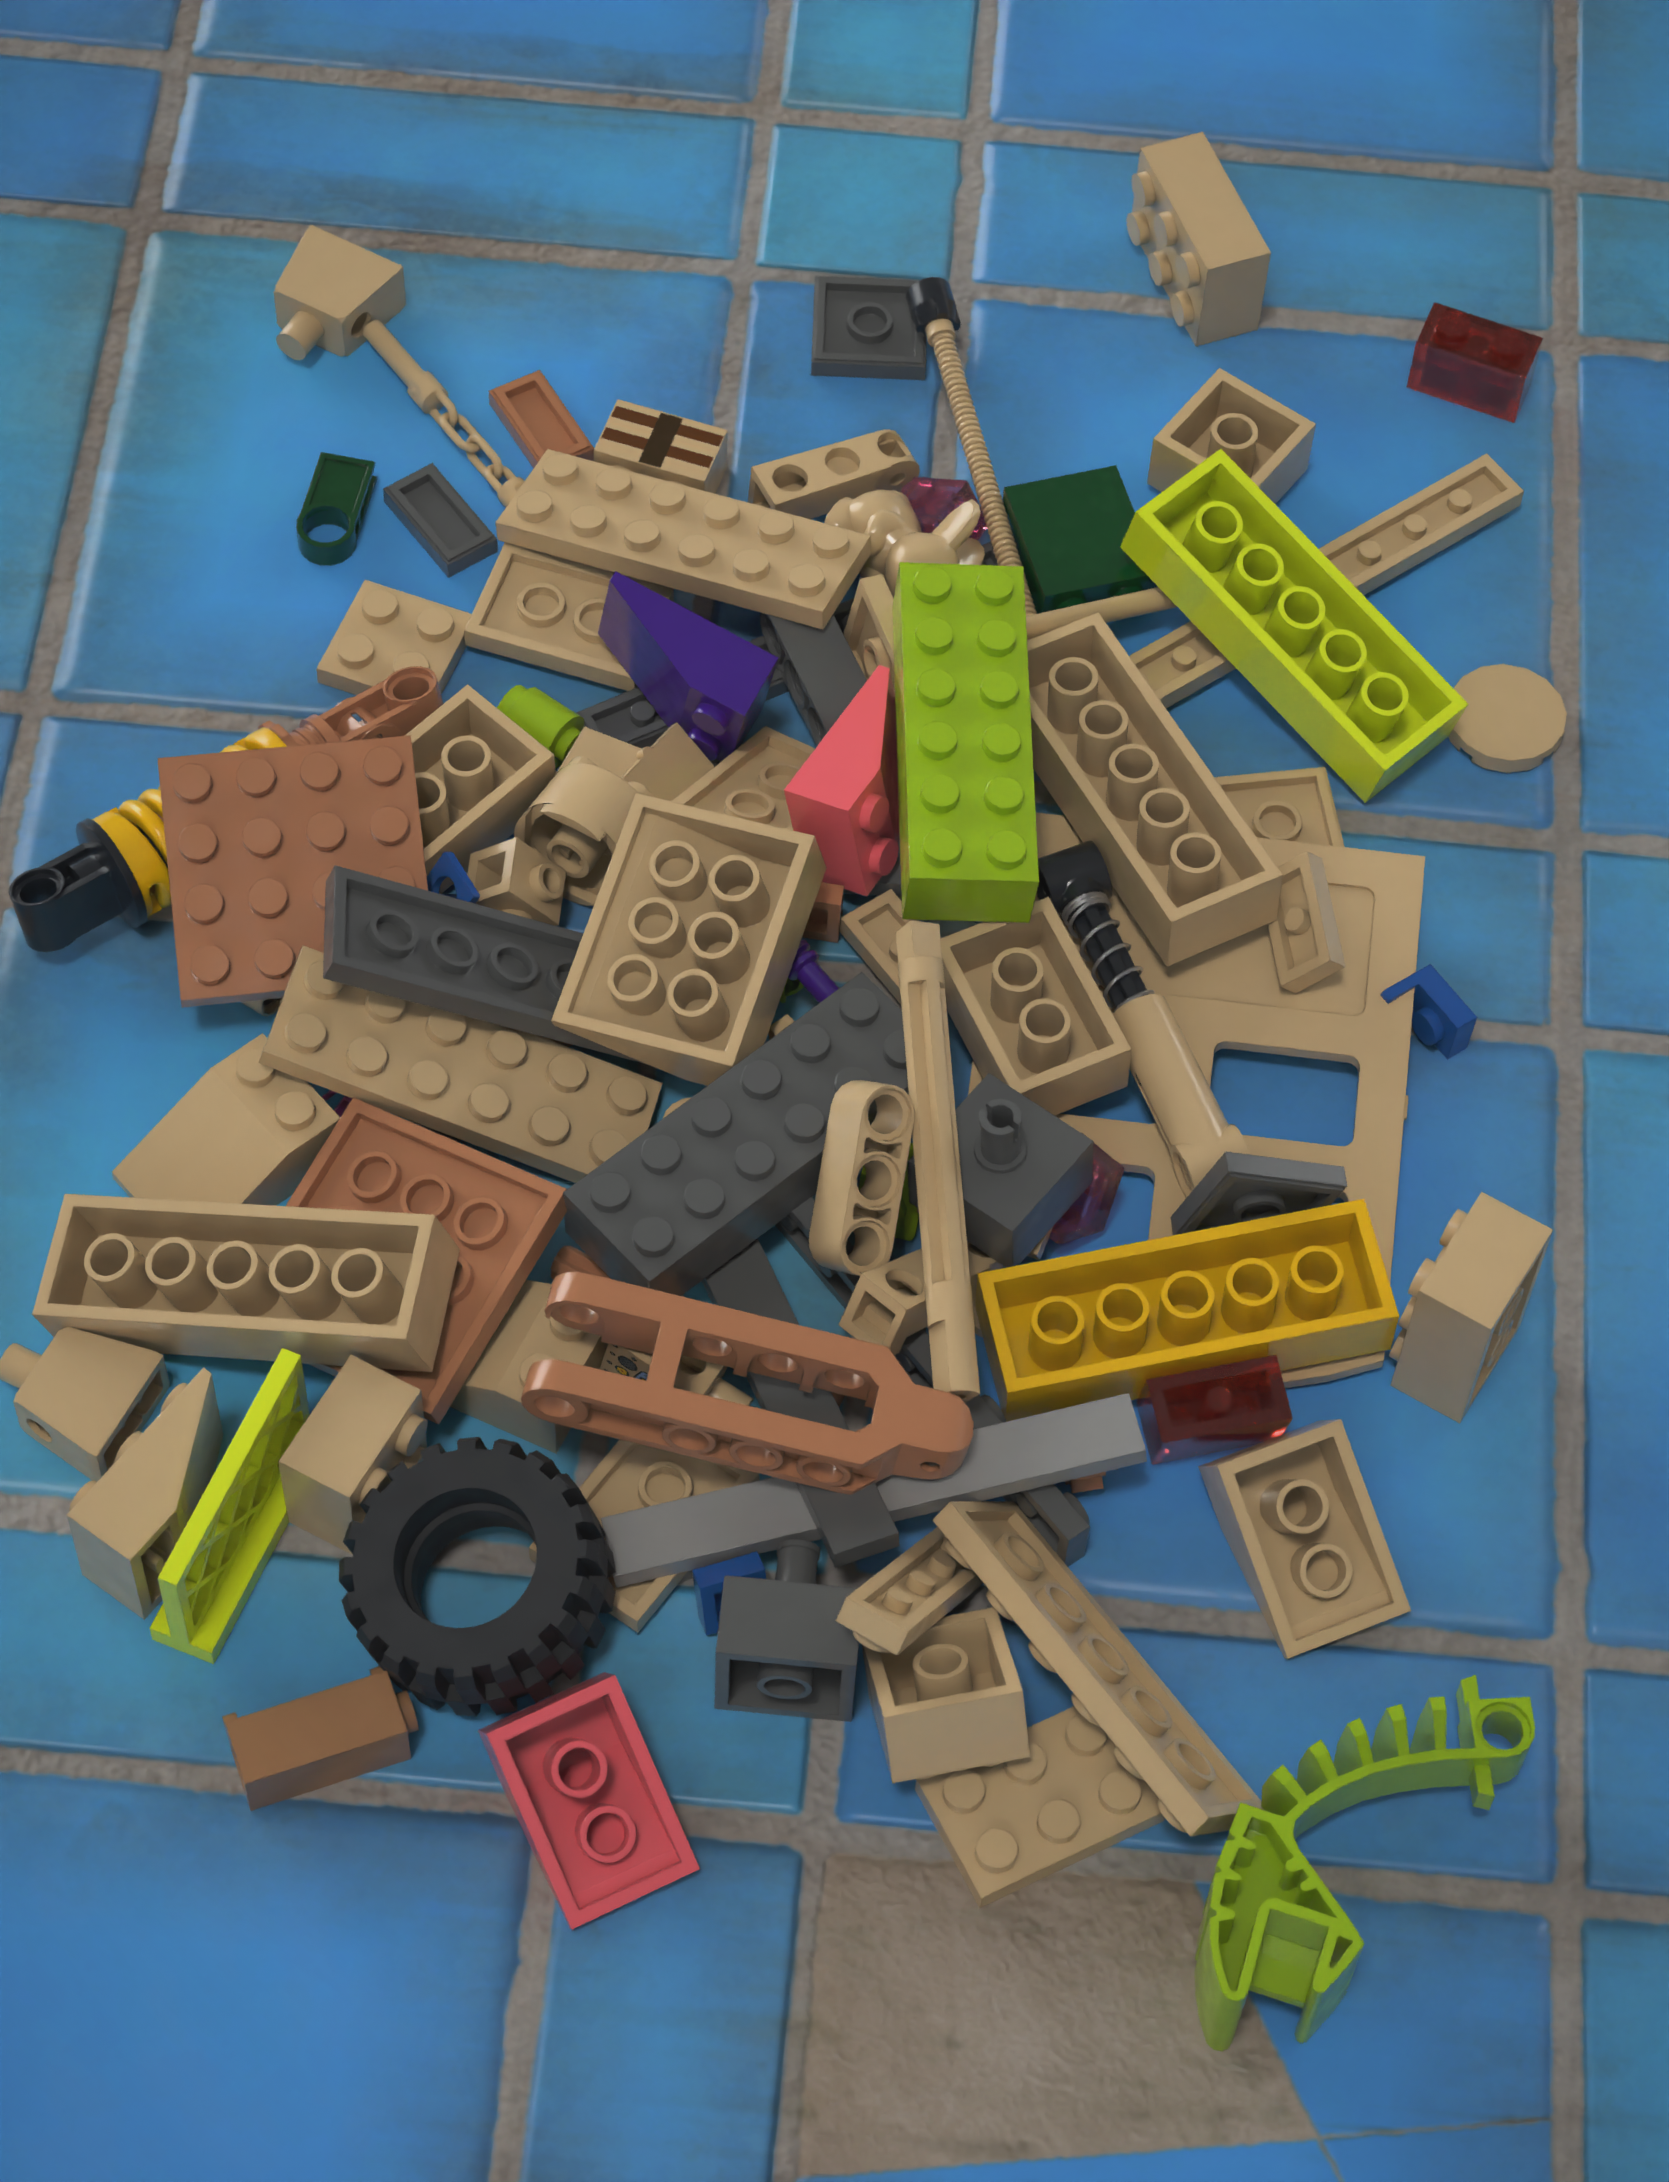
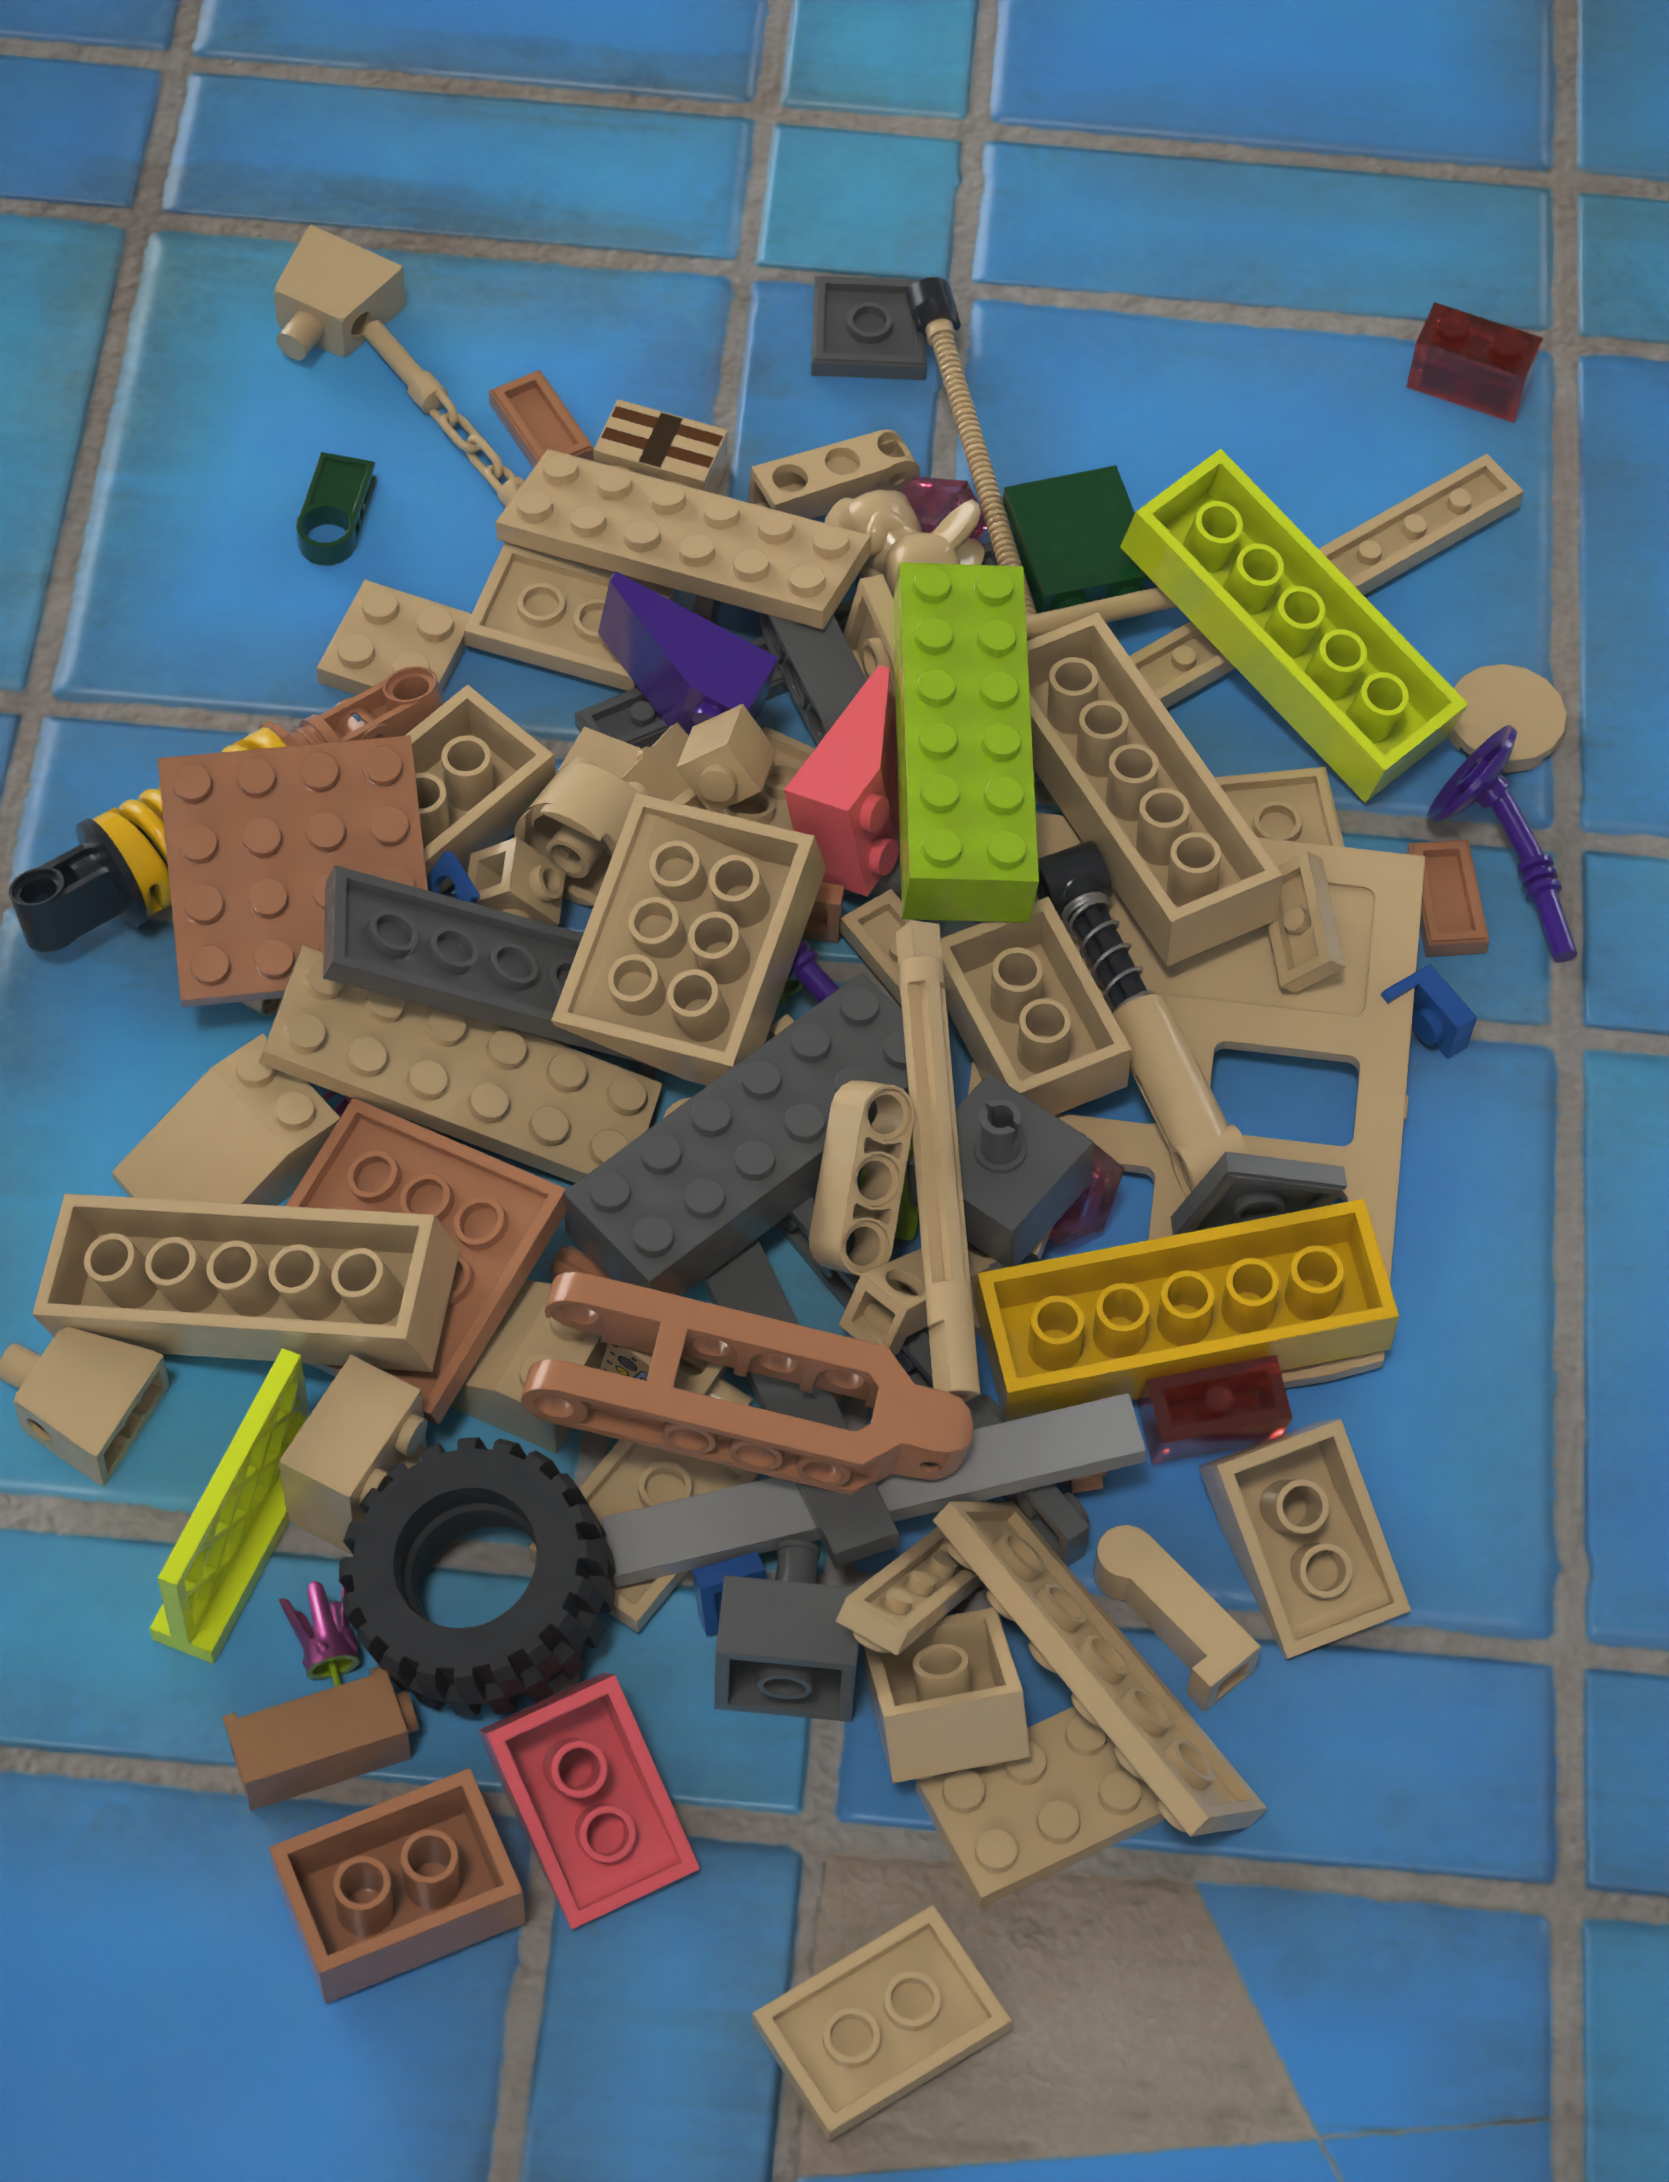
(145, 1499): tan slope -> none
(332, 1644): none -> flat silver piece
(397, 1885): none -> nougat brick
(440, 520): dark grey tile -> none
(543, 719): lime brick -> none
(726, 759): none -> tan brick
(881, 2022): none -> tan plate
(1178, 1611): none -> tan leg
(1198, 239): tan brick -> none
(1250, 427): tan brick -> none
(1268, 1912): lime piece -> none
(1451, 901): none -> nougat tile
(1467, 1305): tan brick -> none
(1483, 783): none -> dark purple dish

